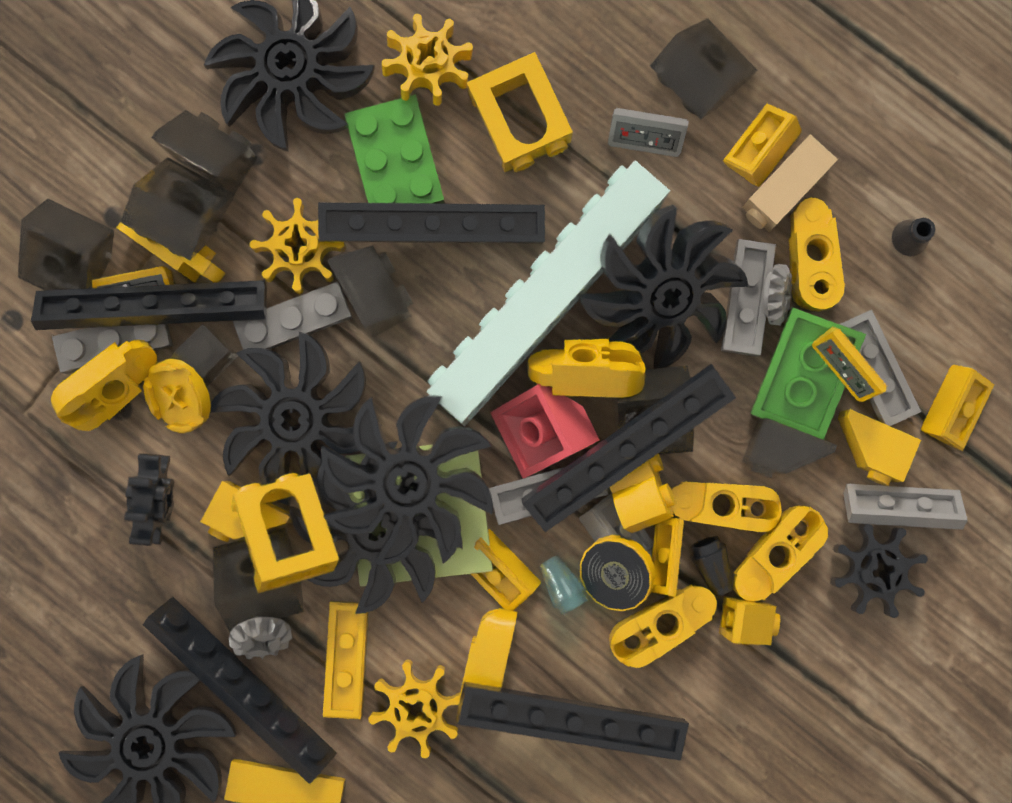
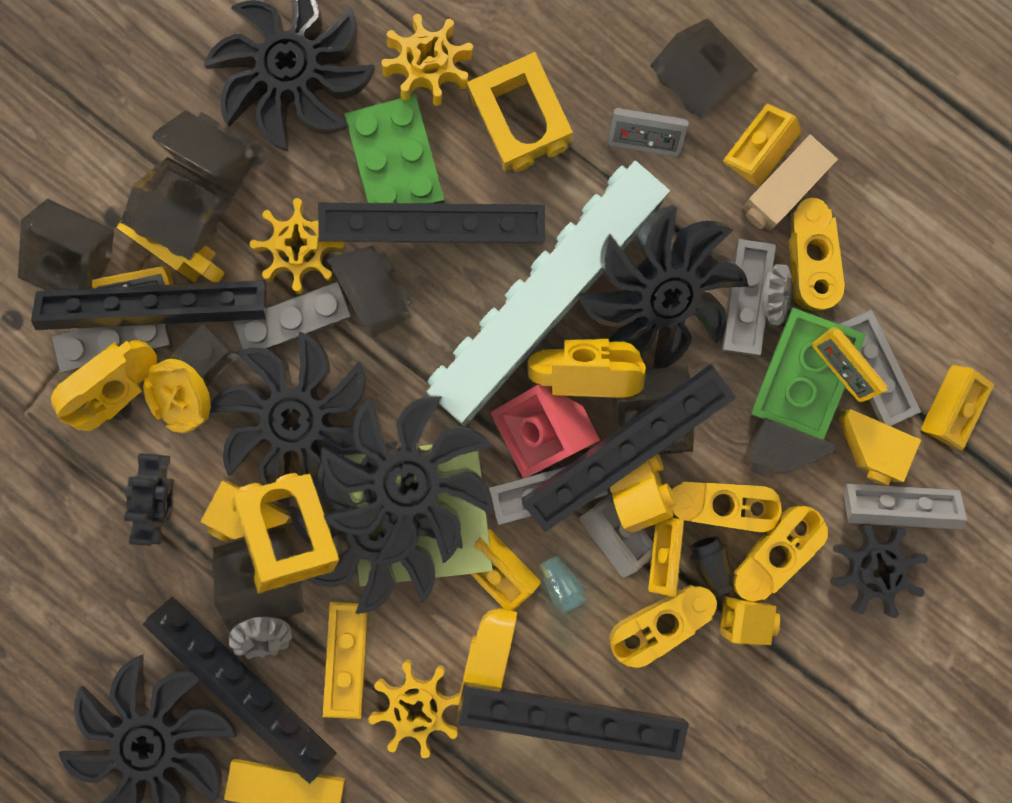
(617, 573): black tile -> none
(913, 236): black cone -> none

